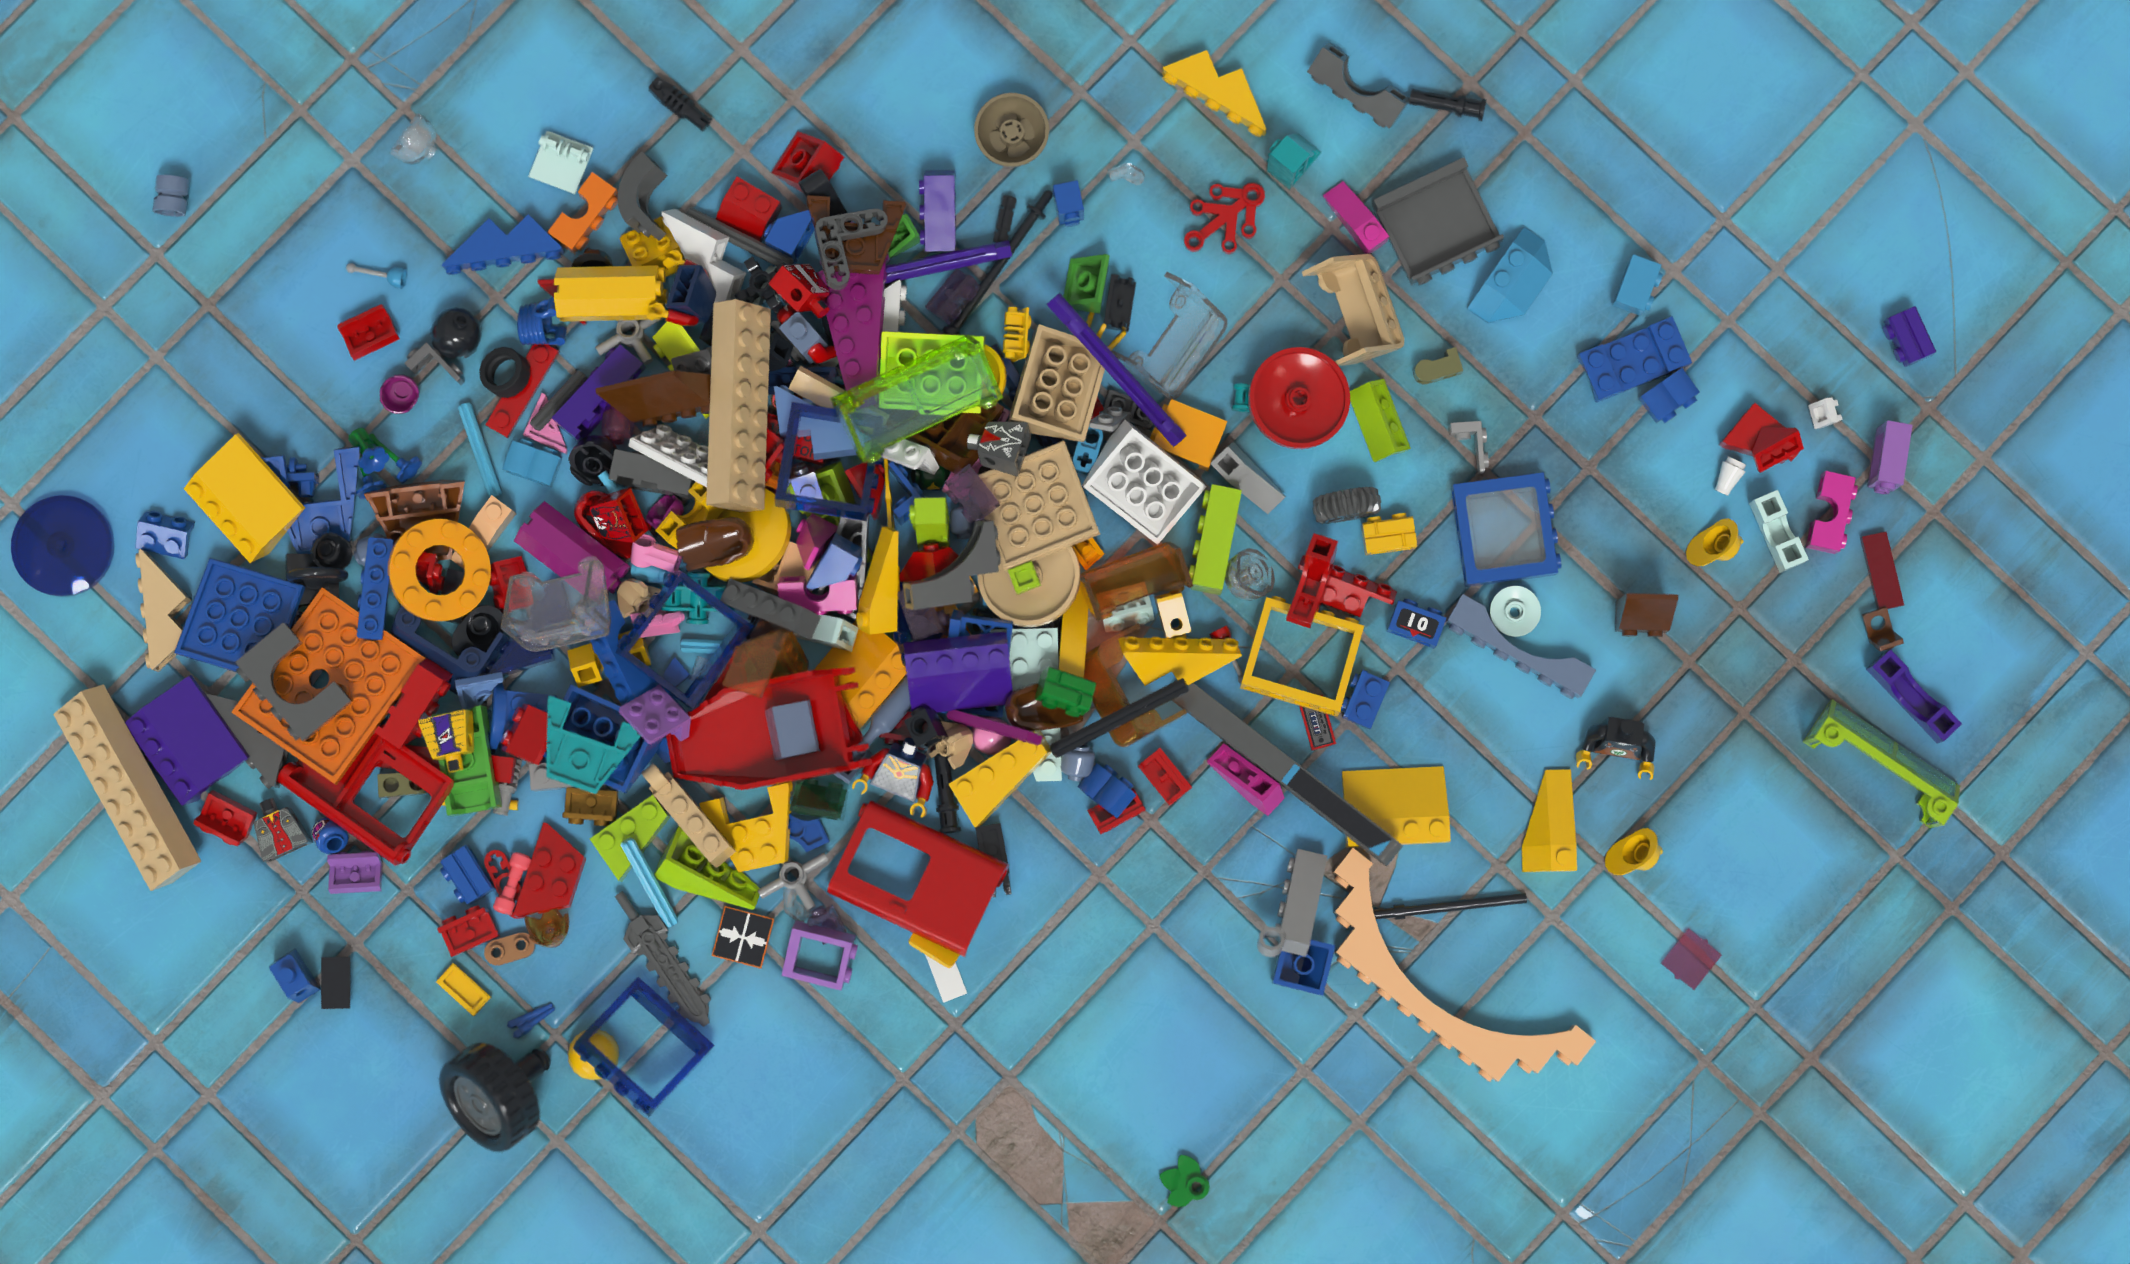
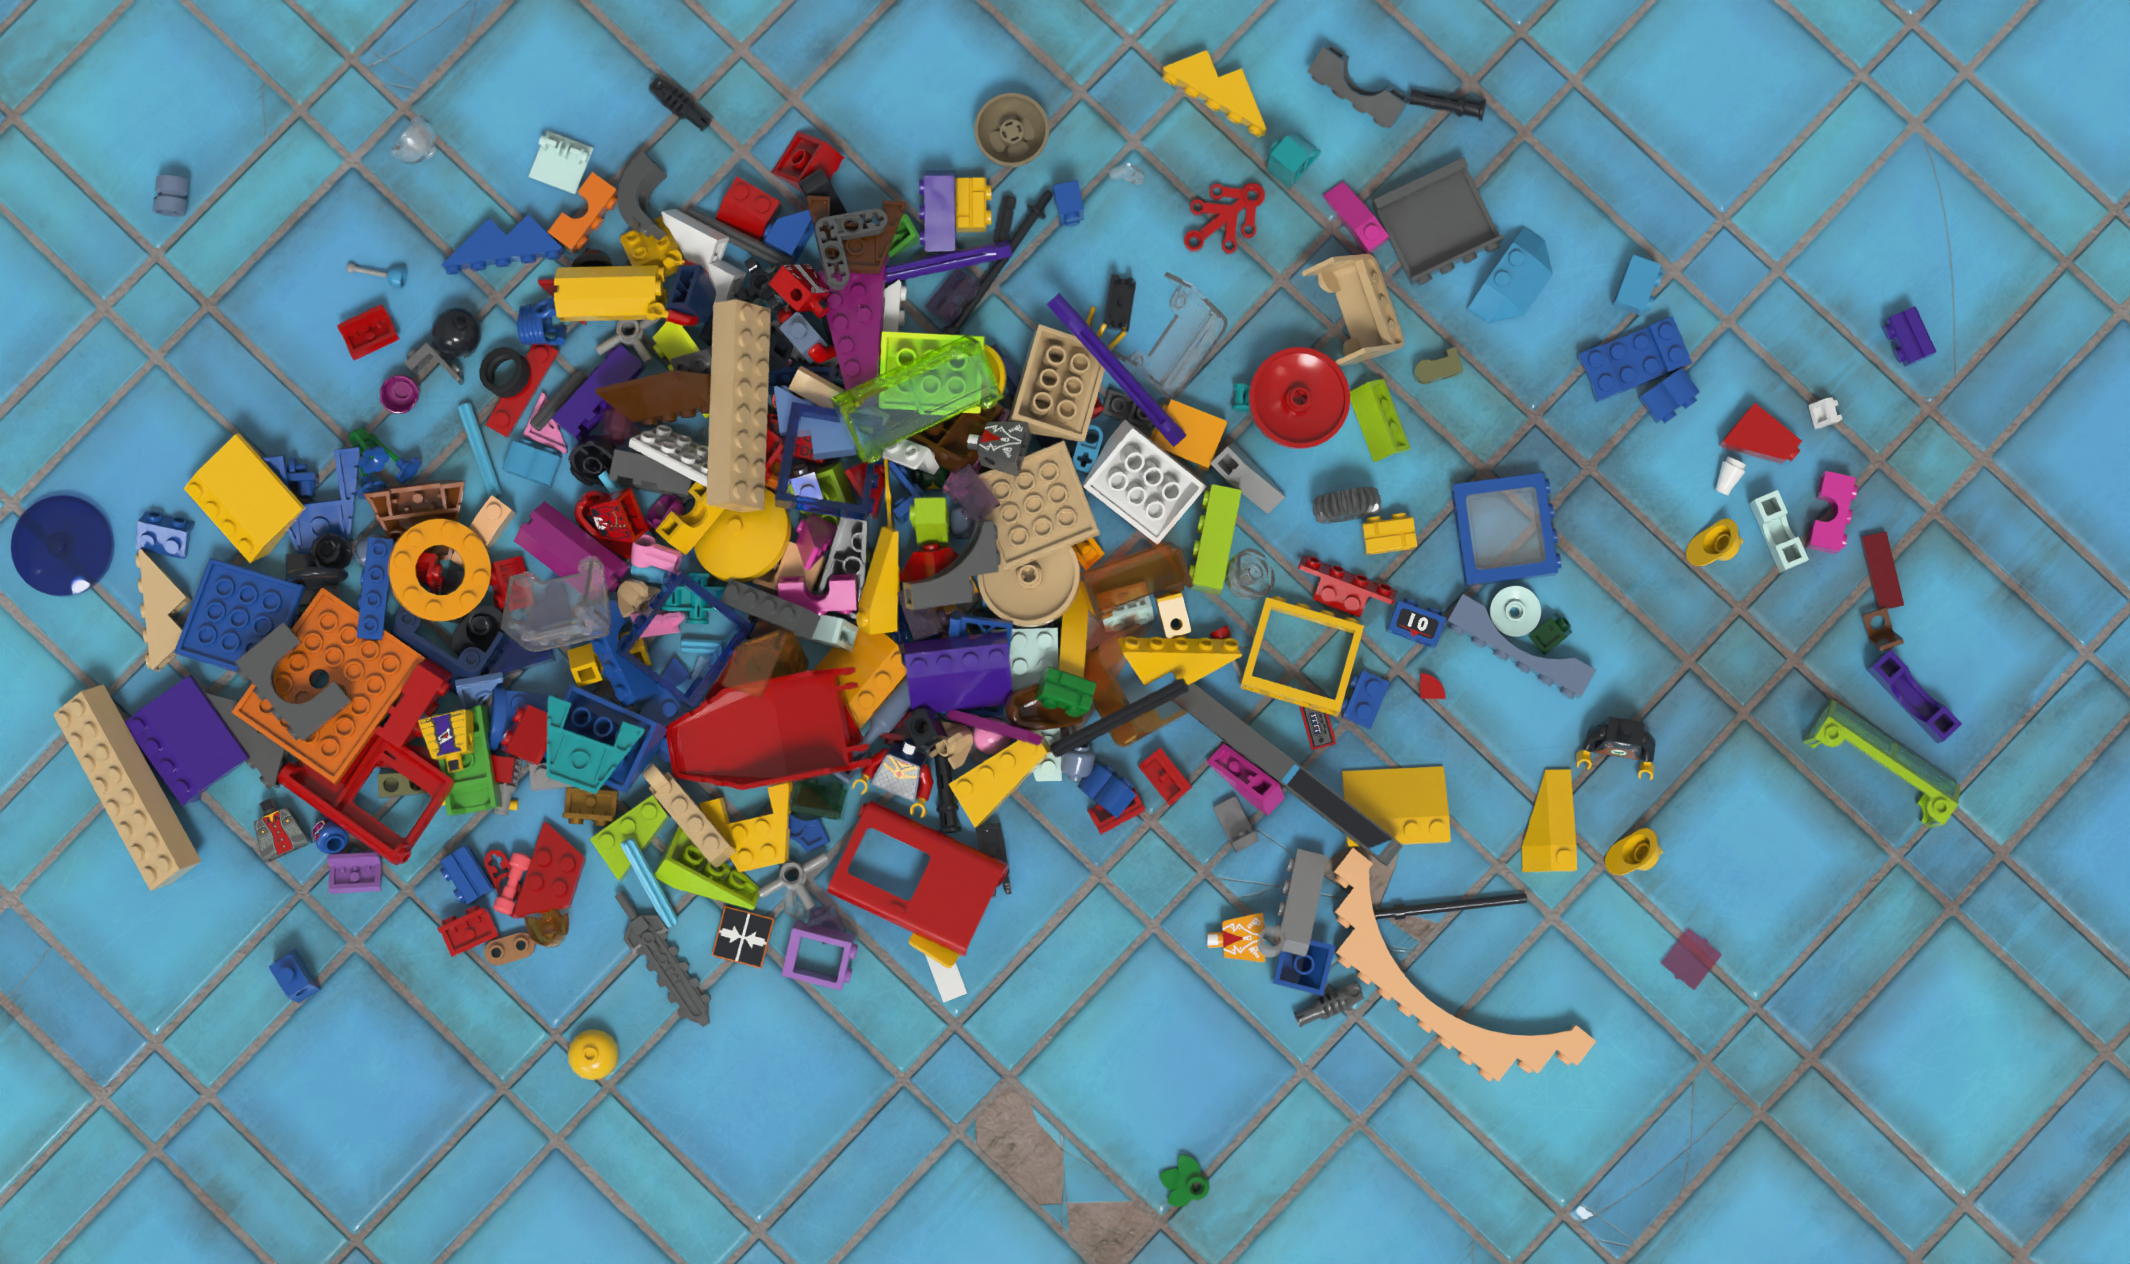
(225, 819): red bracket -> none
(335, 982): black hinge -> none
(463, 989): yellow tile -> none
(493, 1094): black wheel -> none
(528, 1021): blue piece -> none
(656, 716): medium lavender bracket -> none
(670, 1019): clear blue window -> none
(714, 542): reddish brown hair -> none
(792, 730): sand blue slope -> none
(837, 563): slope -> none
(971, 205): none -> yellow brick
(1016, 343): yellow hinge -> none
(1024, 577): lime tile -> none
(1087, 282): bright green slope -> none
(1109, 421): light grey bracket -> none
(1235, 824): none -> flat silver bracket
(1239, 938): none -> light orange torso
(1313, 581): red arch -> none
(1330, 1004): none -> dark grey hinge
(1431, 688): none -> red tile
(1463, 431): light grey bracket -> none
(1551, 633): none -> dark green bracket
(1645, 614): reddish brown slope -> none
(1775, 445): red slope -> none
(1889, 456): medium lavender window -> none

